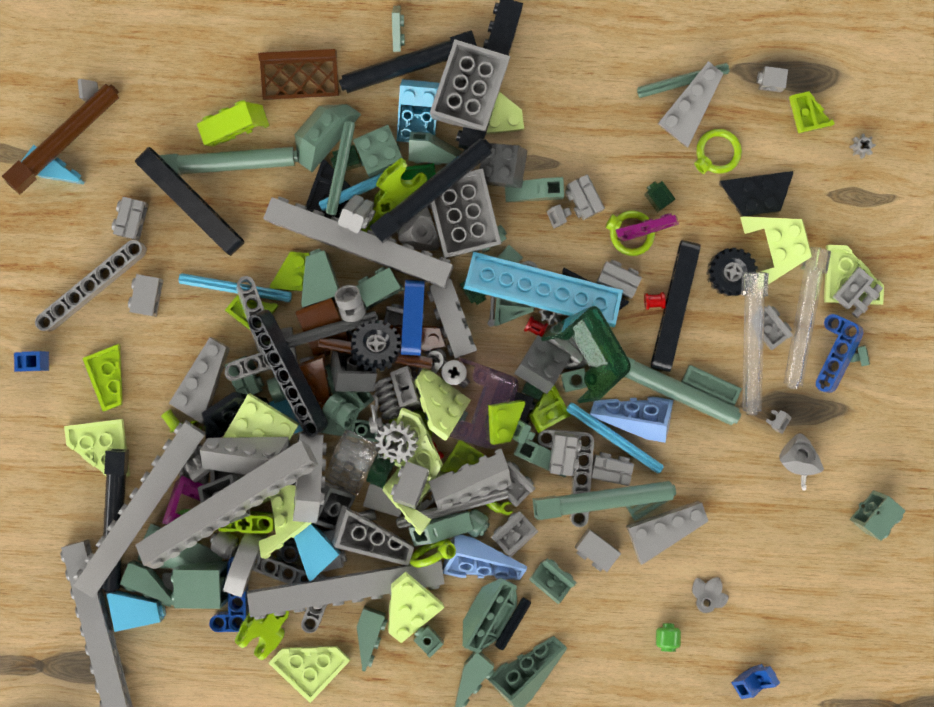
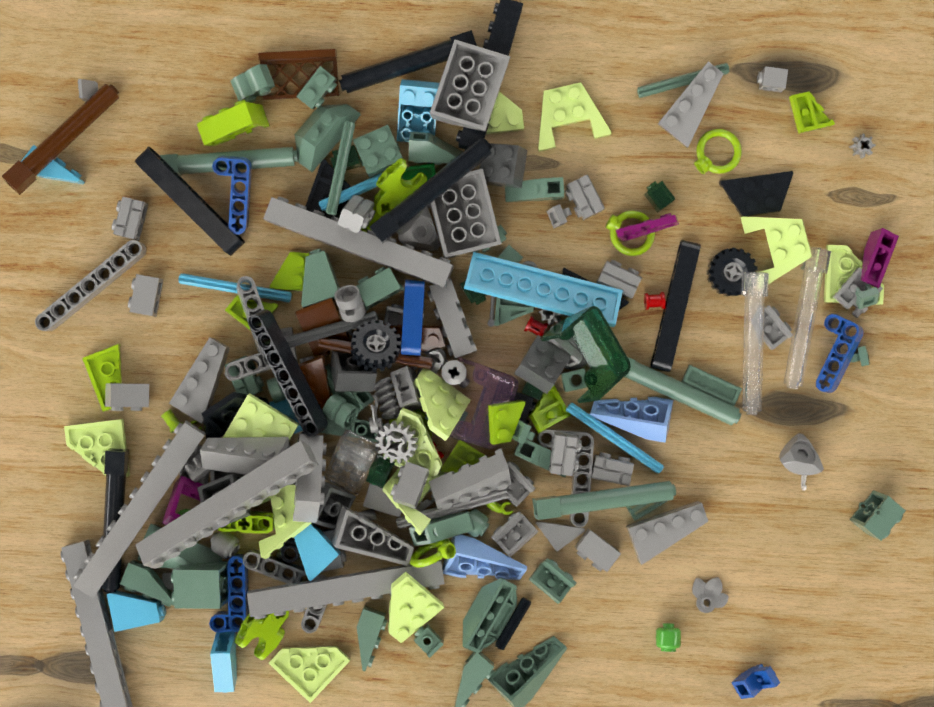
(31, 361): blue brick -> none
(126, 395): none -> light grey brick
(224, 662): none -> medium azure slope
(235, 194): none -> blue beam
(243, 564): light grey arch -> none
(253, 83): none -> sand green brick
(317, 88): none -> sand green brick
(397, 23): wing -> none
(559, 534): none -> light grey tile
(568, 106): none -> yellowish green wing
(781, 421): light grey tile -> none
(867, 297): none -> sand green tile
(877, 256): none -> magenta slope

